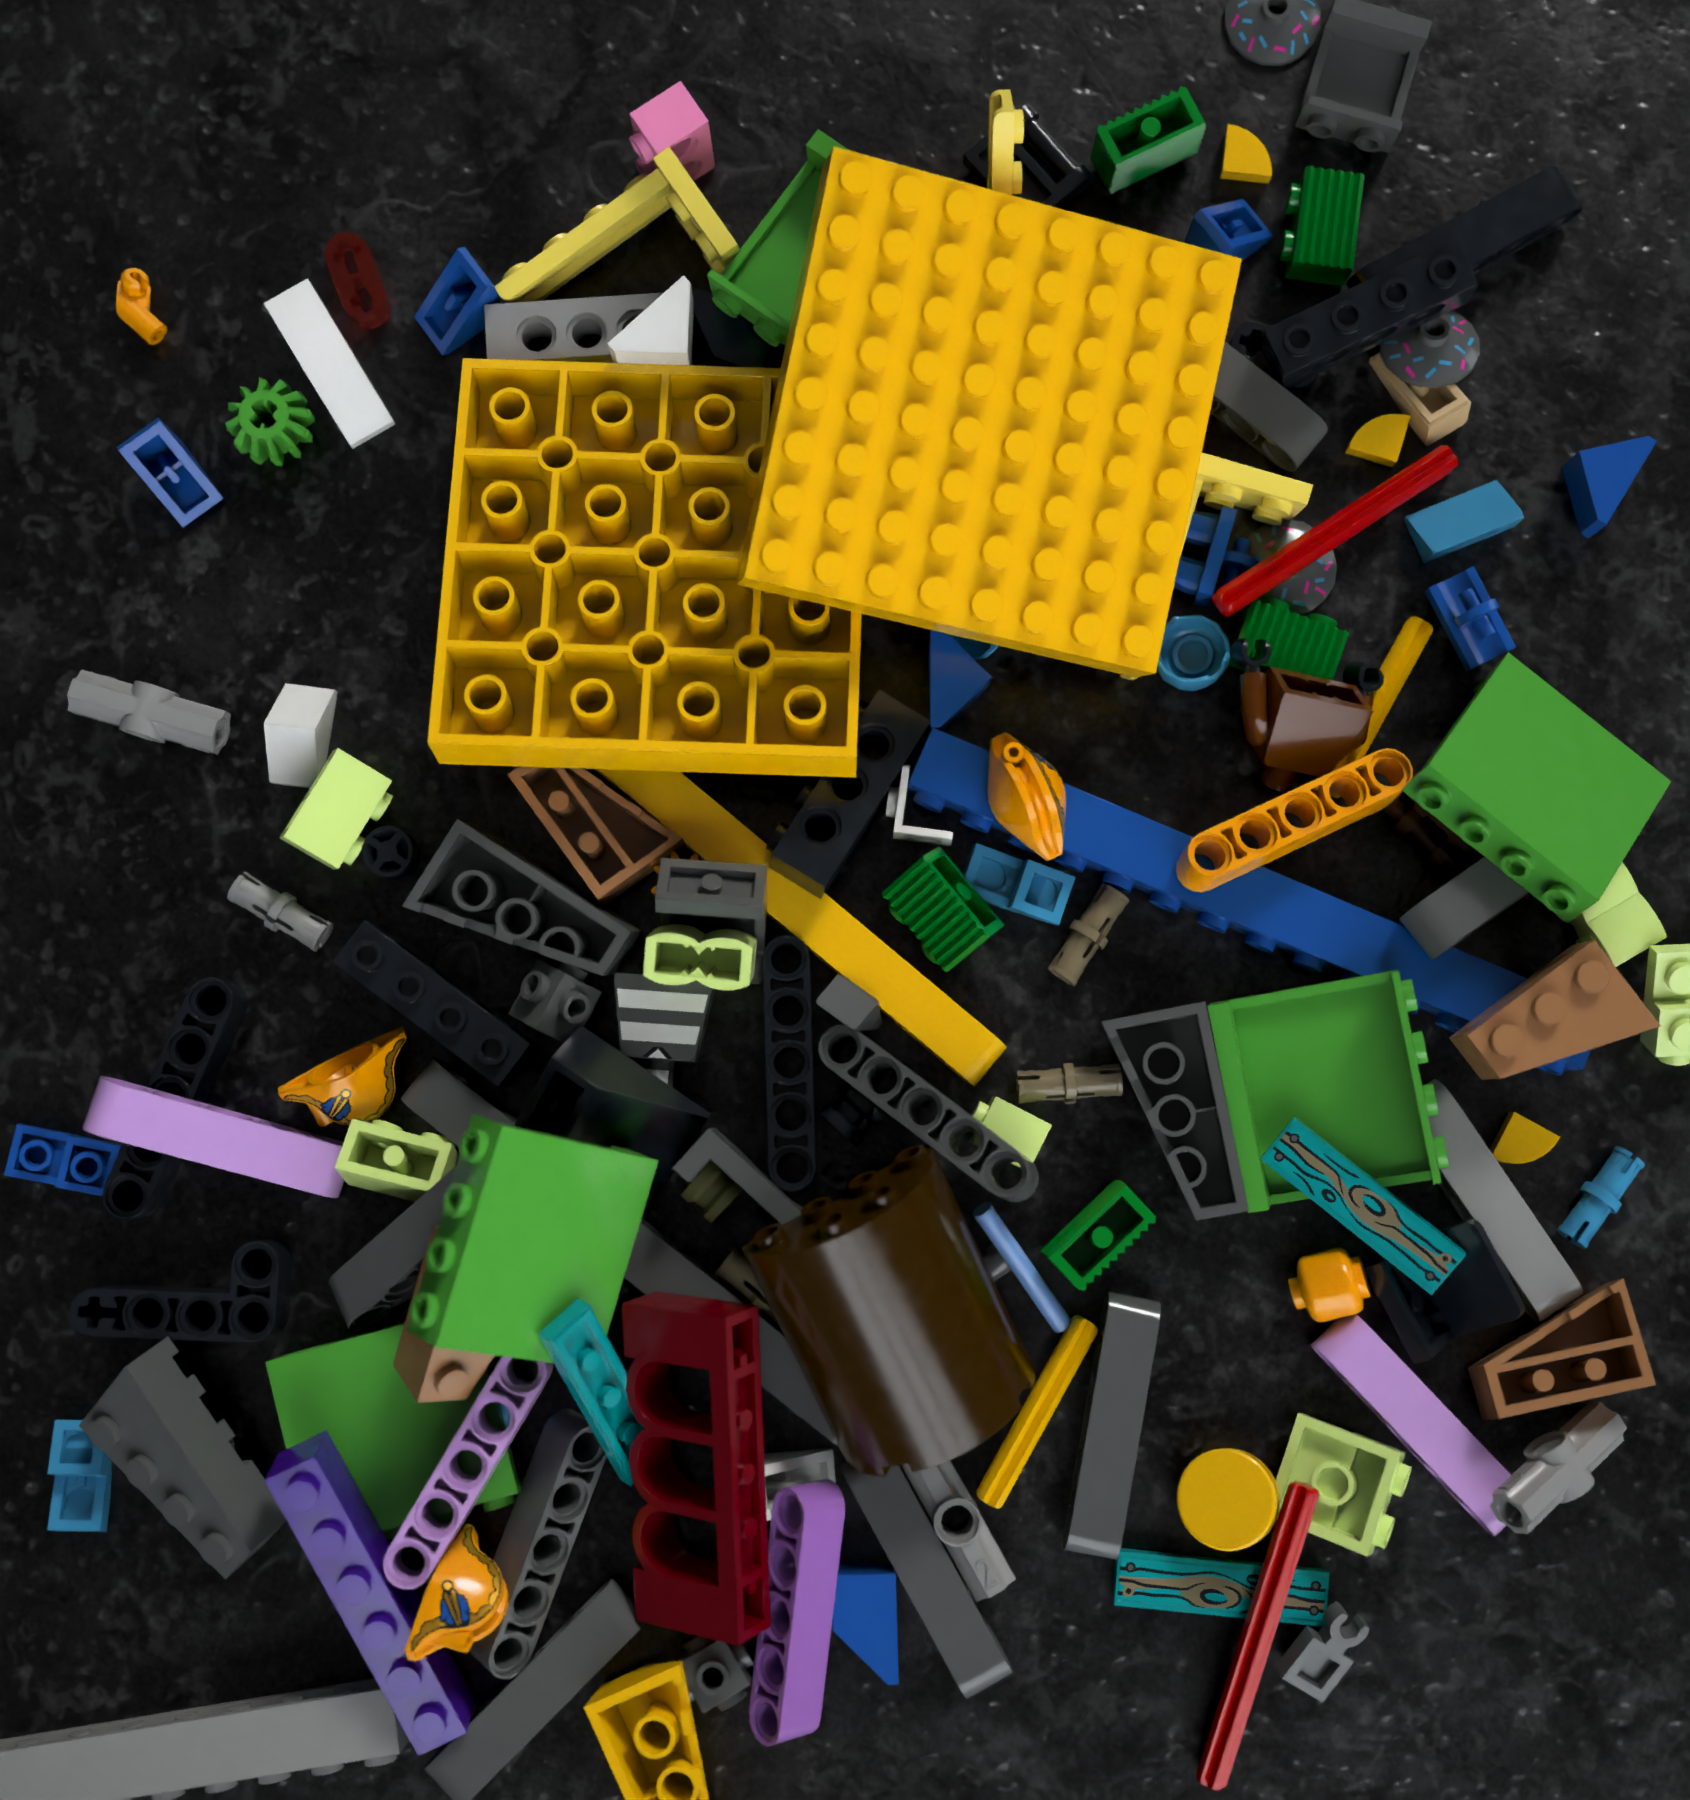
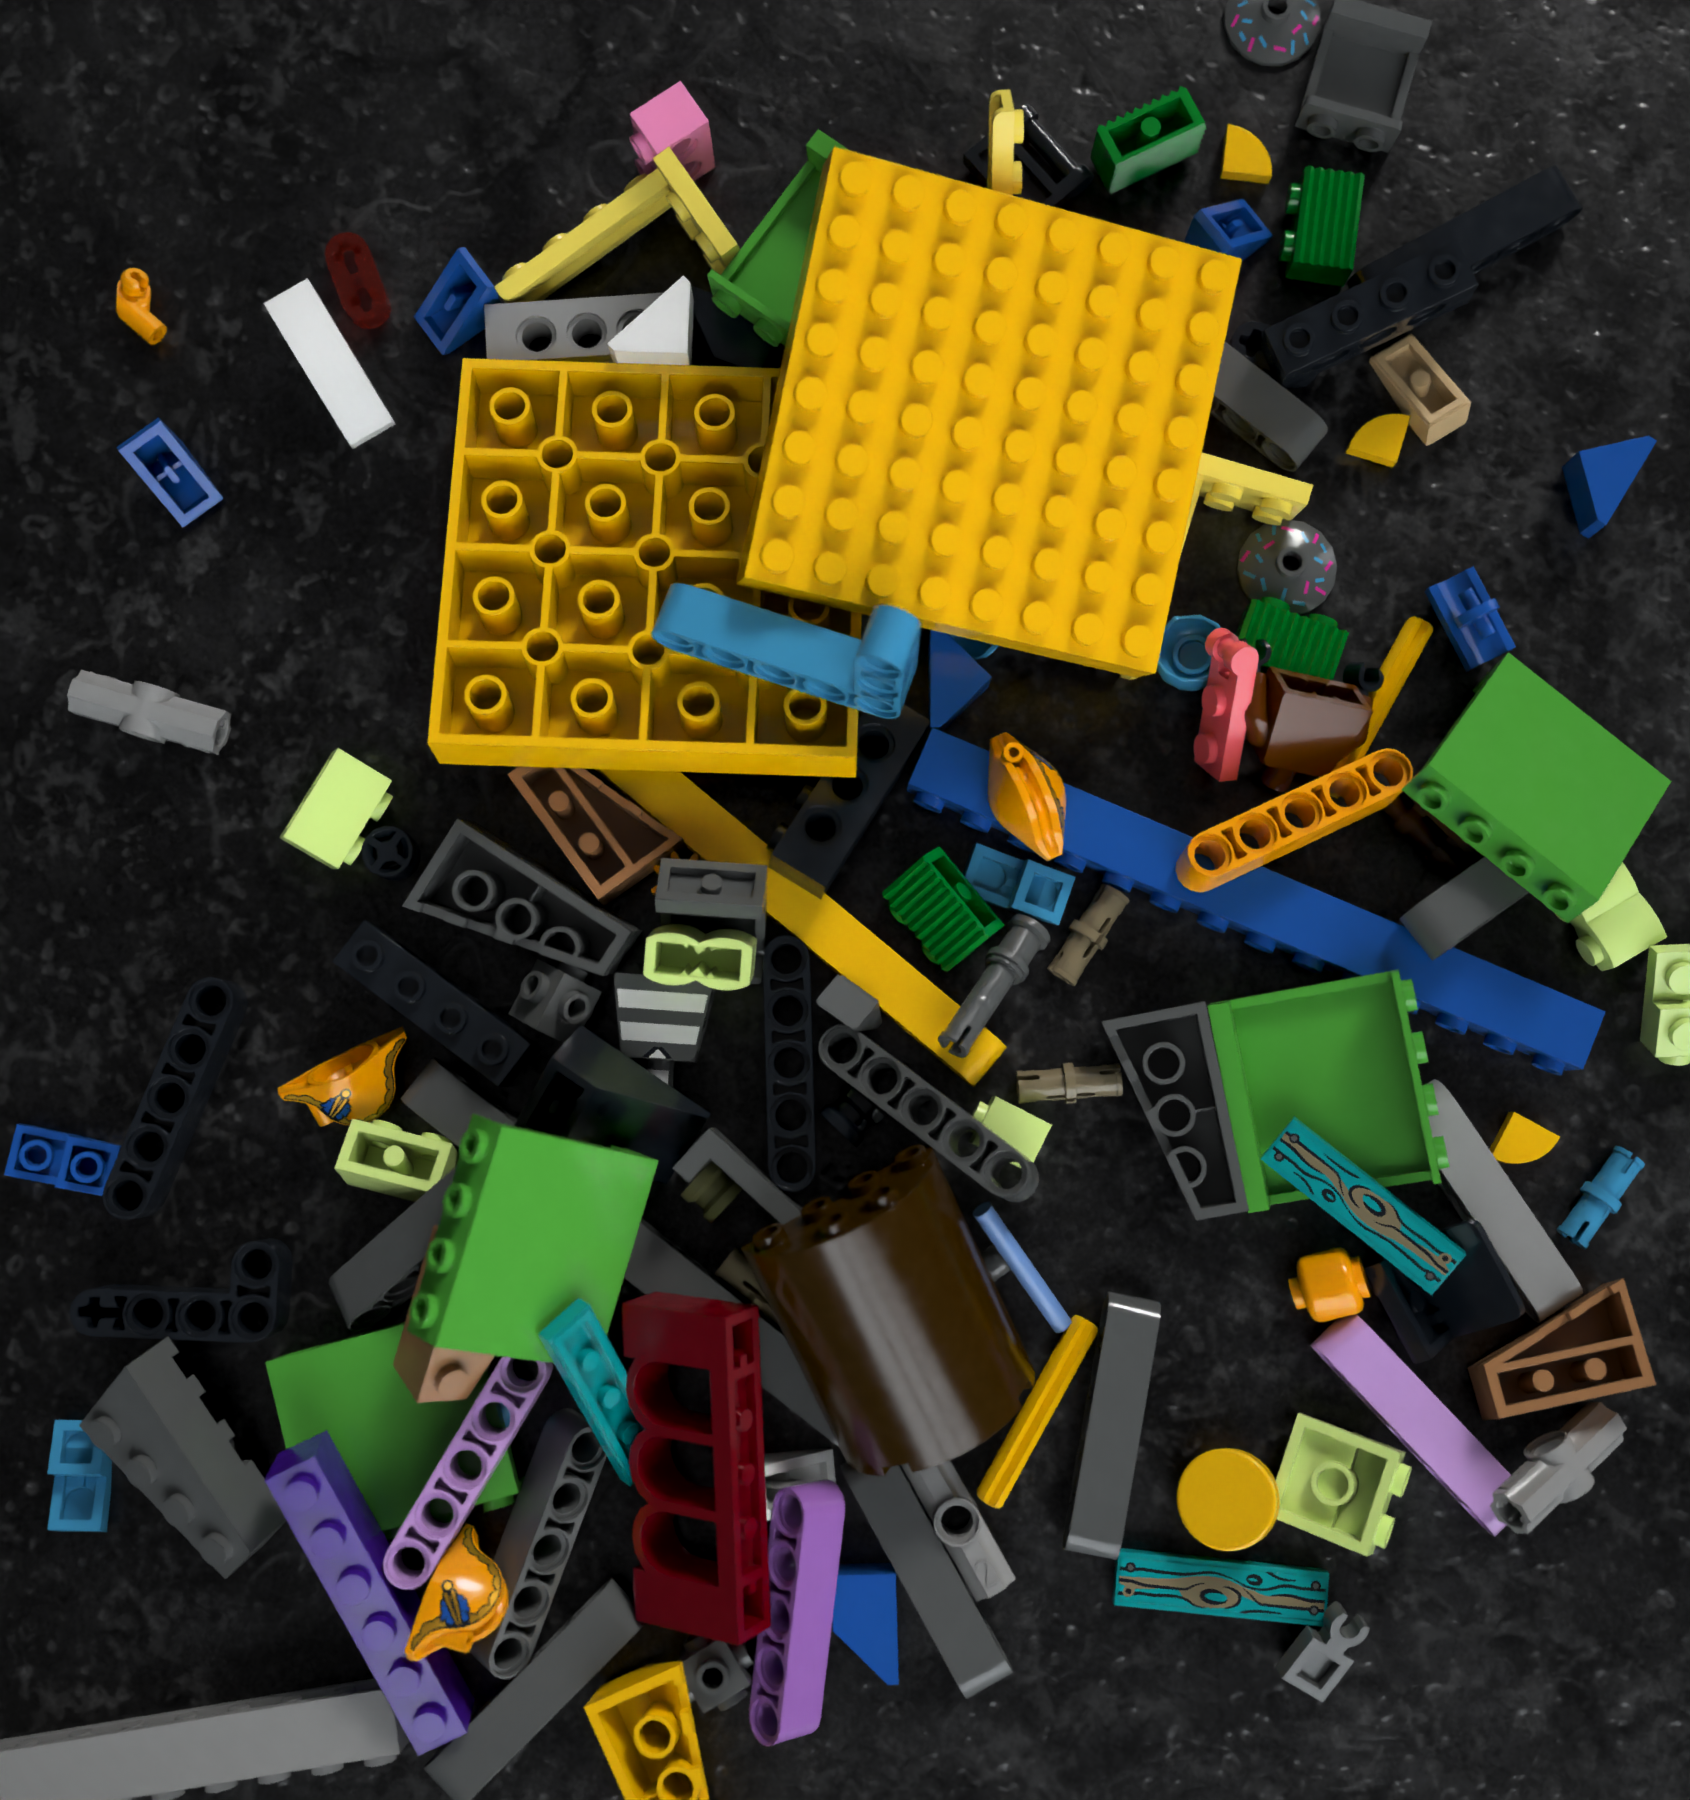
(214, 1136): lavender beam -> none
(257, 408): bright green gear -> none
(280, 911): light grey pin -> none
(299, 734): white slope -> none
(849, 671): none -> dark azure beam
(896, 809): white bracket -> none
(1005, 967): none -> dark grey pin
(1098, 1234): green brick -> none
(1213, 533): blue hips -> none
(1224, 704): none -> coral plate
(1257, 1635): red axle -> none
(1334, 530): red axle -> none
(1434, 352): dark grey dish -> none
(1462, 520): dark azure slope -> none
(1554, 1014): medium nougat wedge -> none

